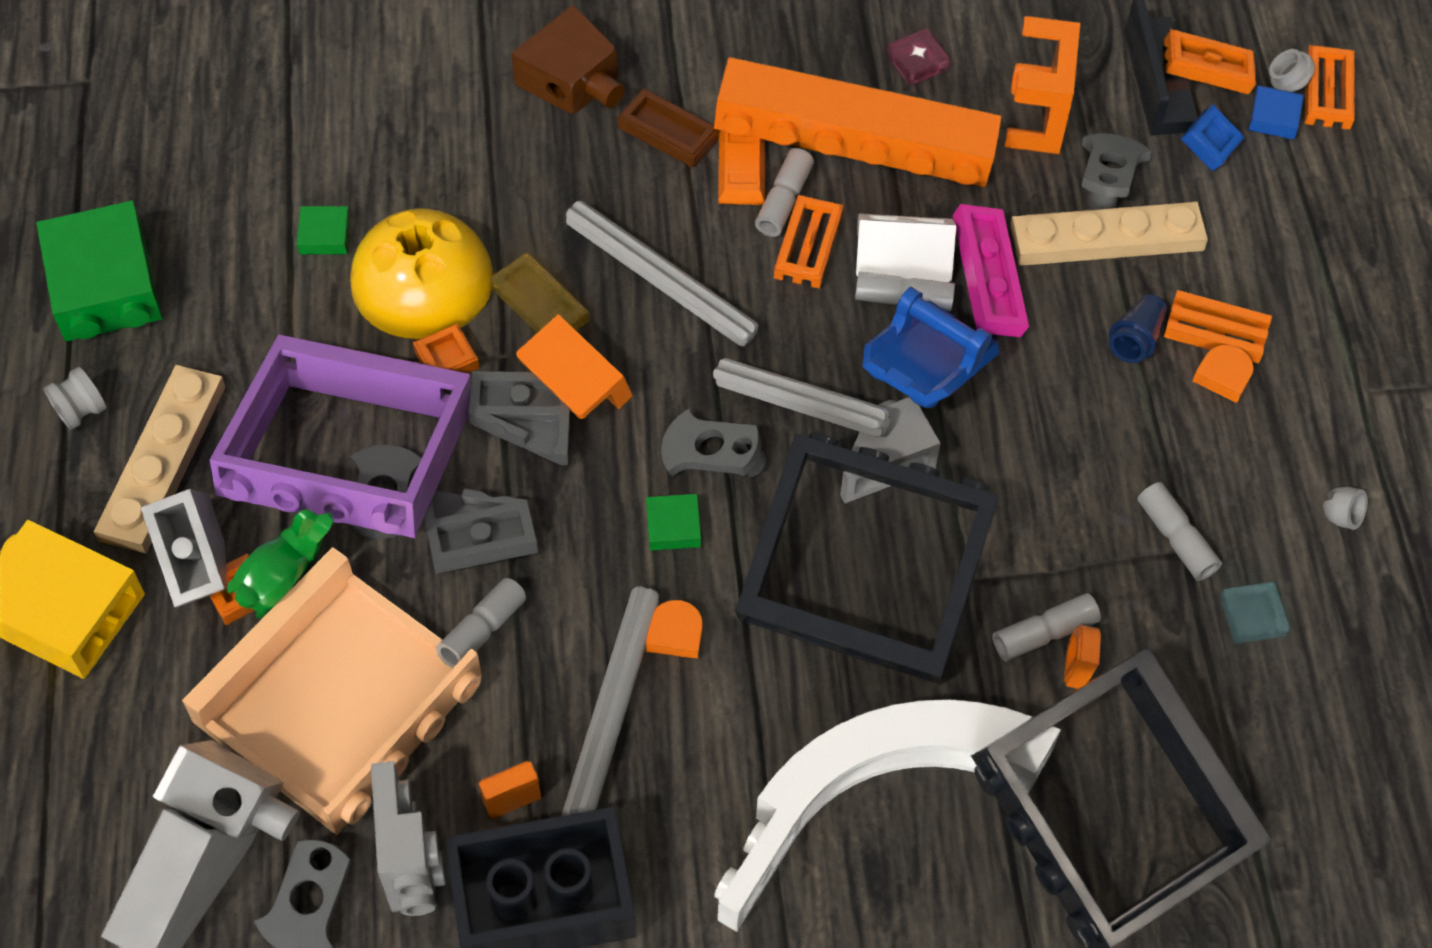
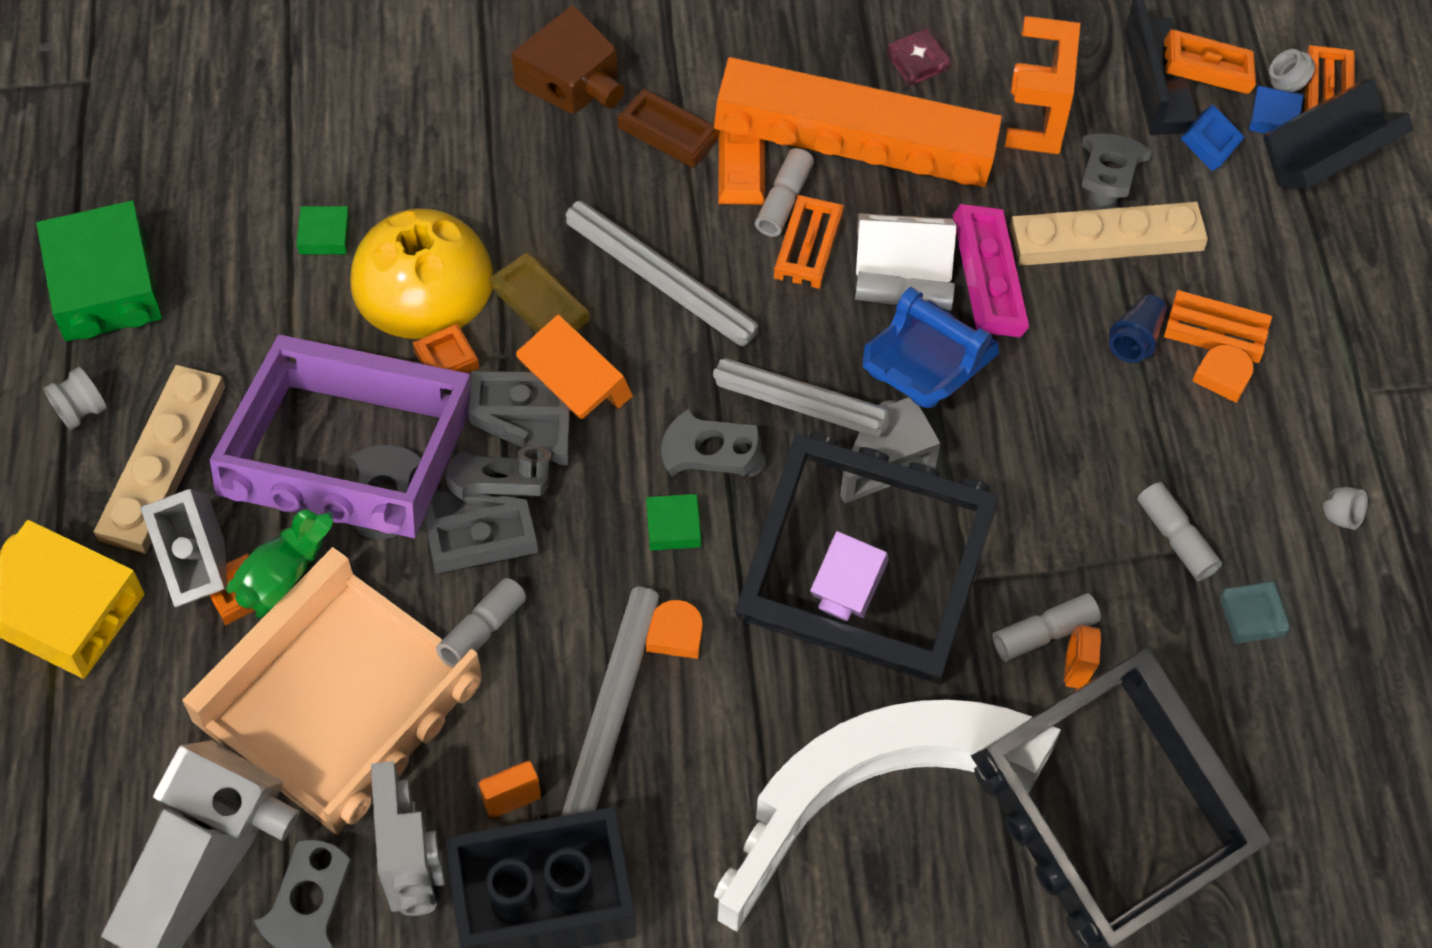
(525, 476): none -> dark grey piece
(848, 577): none -> lavender brick
(1332, 136): none -> black panel

